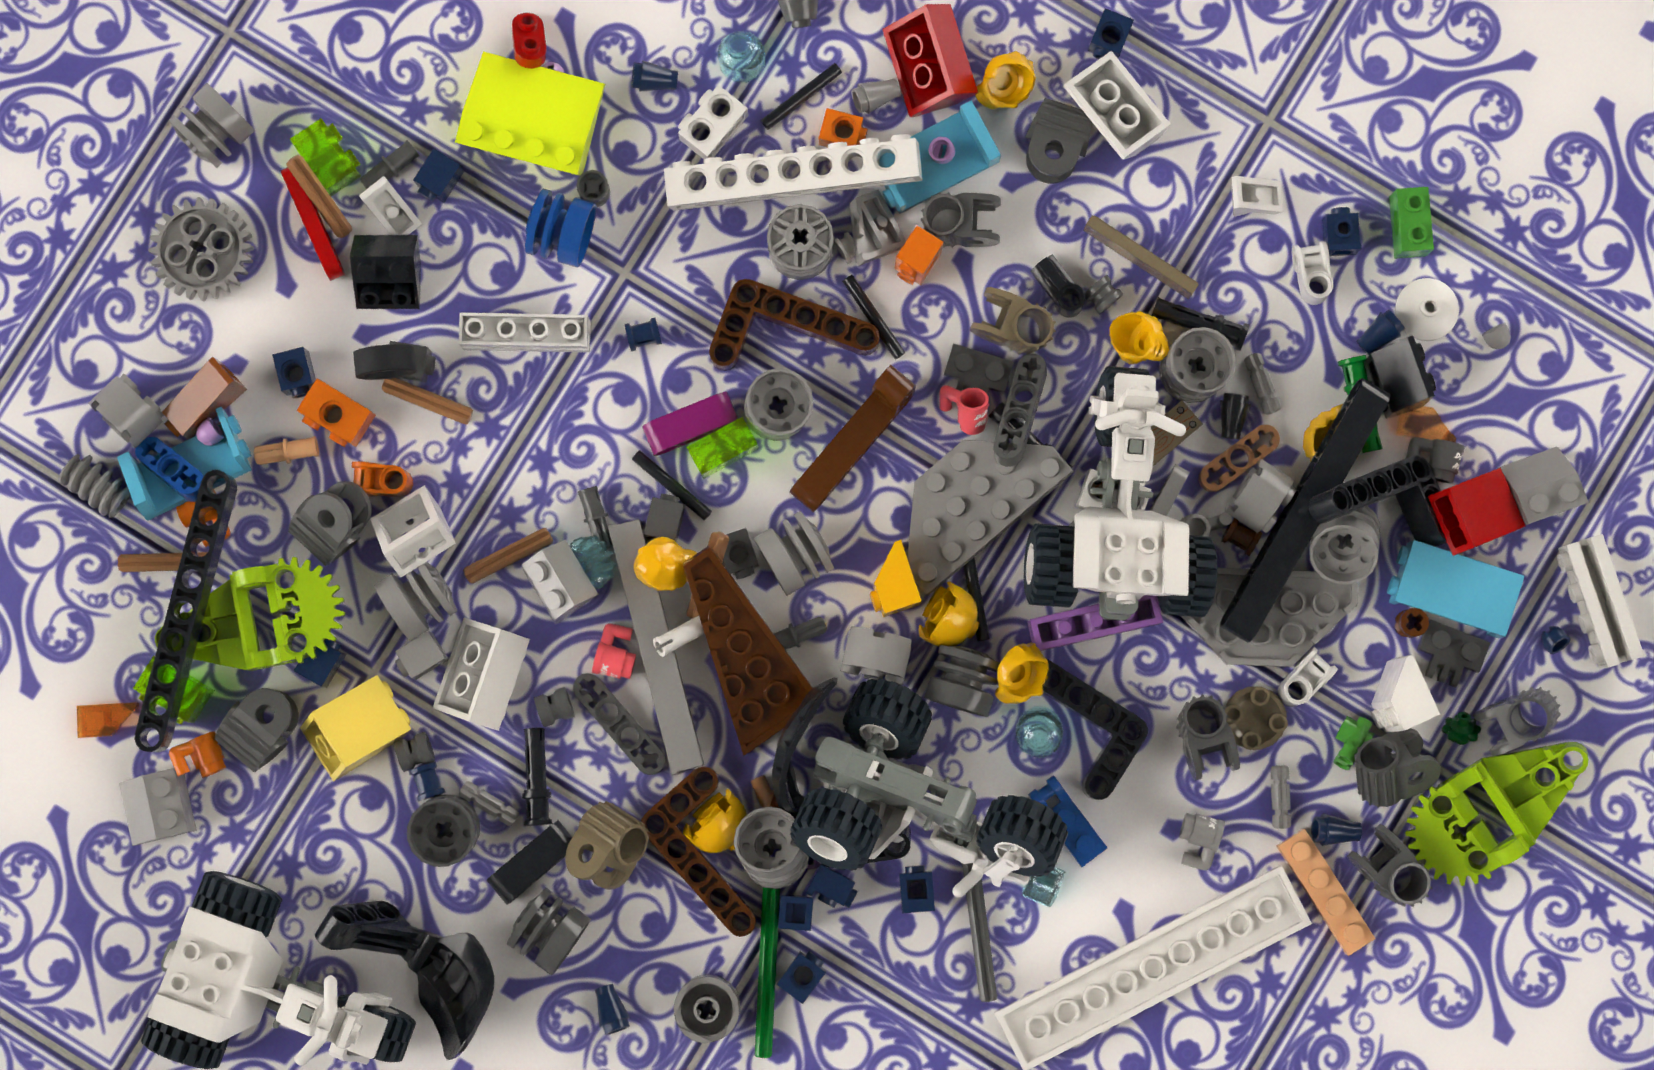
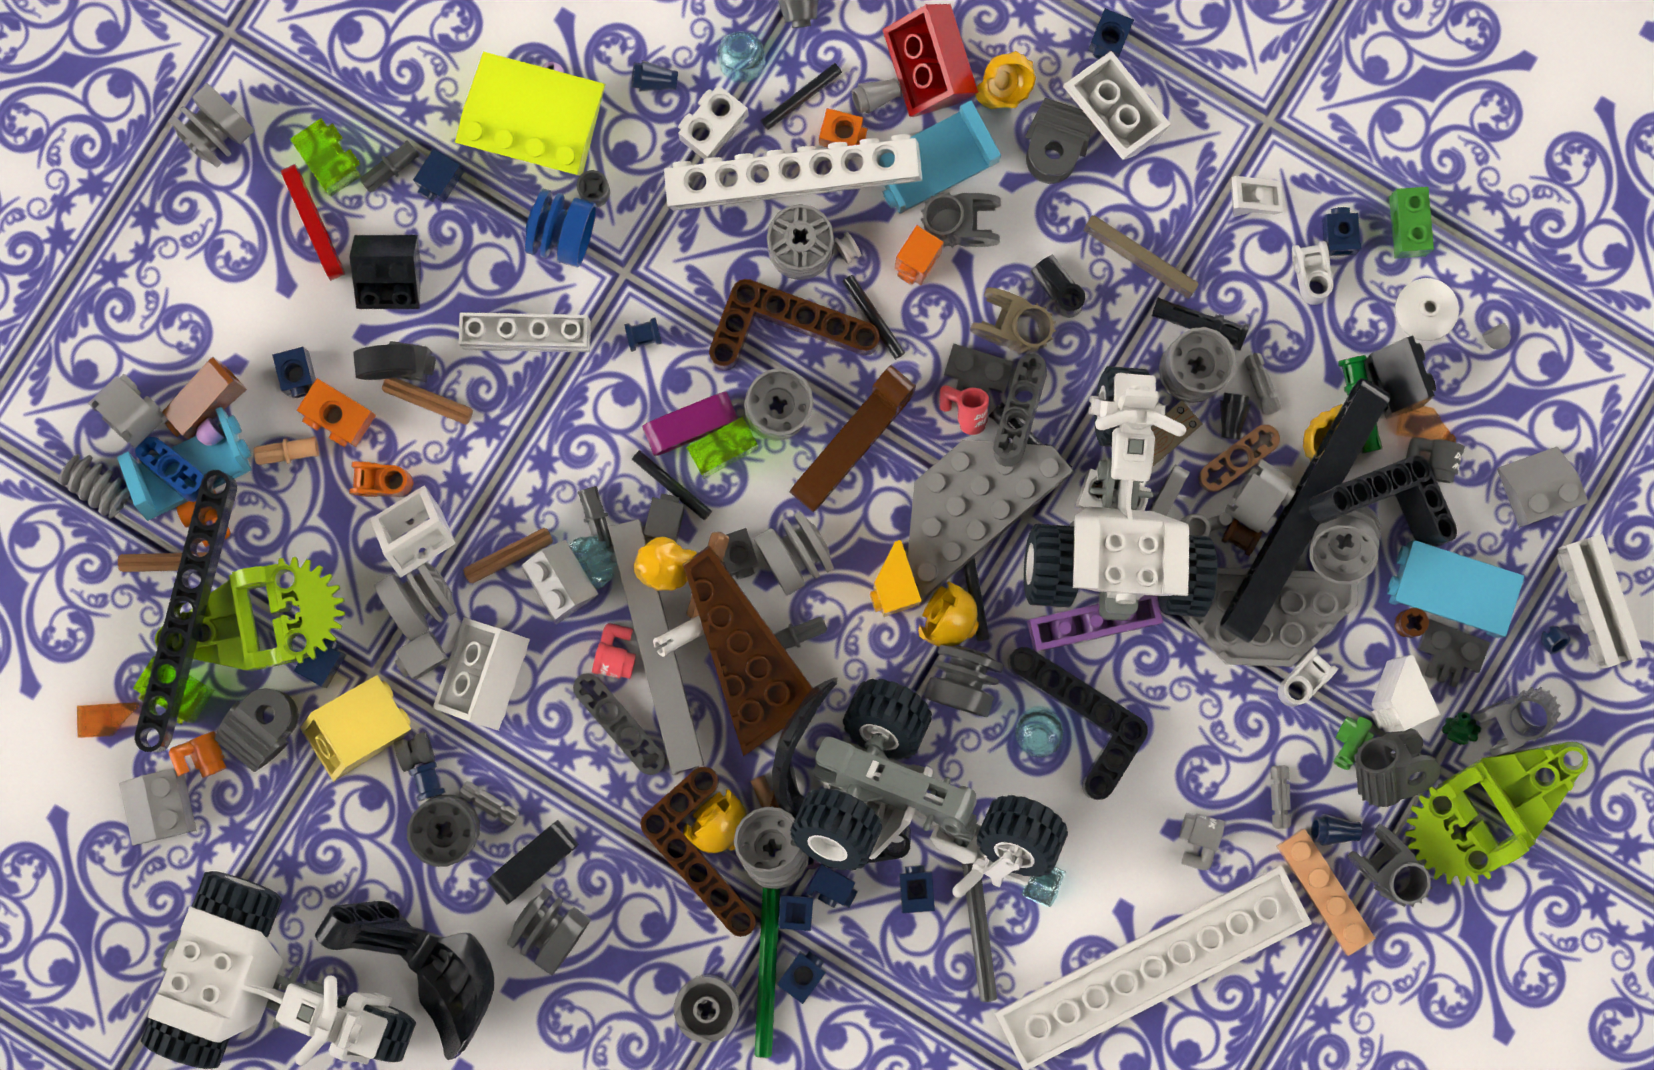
(176, 236): light grey gear -> none
(319, 196): medium nougat axle -> none
(326, 523): dark grey piece -> none
(390, 208): white slope -> none
(529, 40): red plate -> none
(537, 793): black pin -> none
(554, 707): dark grey wheel -> none
(611, 1011): dark blue cone -> none
(615, 841): dark tan piece -> none
(874, 228): light grey wing -> none
(876, 655): light grey brick -> none
(936, 148): lavender hinge -> none
(1021, 674): yellow hair -> none
(1081, 839): blue plate -> none
(1103, 294): dark grey wheel -> none
(1138, 338): yellow hair -> none
(1200, 744): dark grey piece -> none
(1256, 717): dark tan dish -> none
(1381, 332): dark blue cone -> none
(1476, 511): red brick -> none

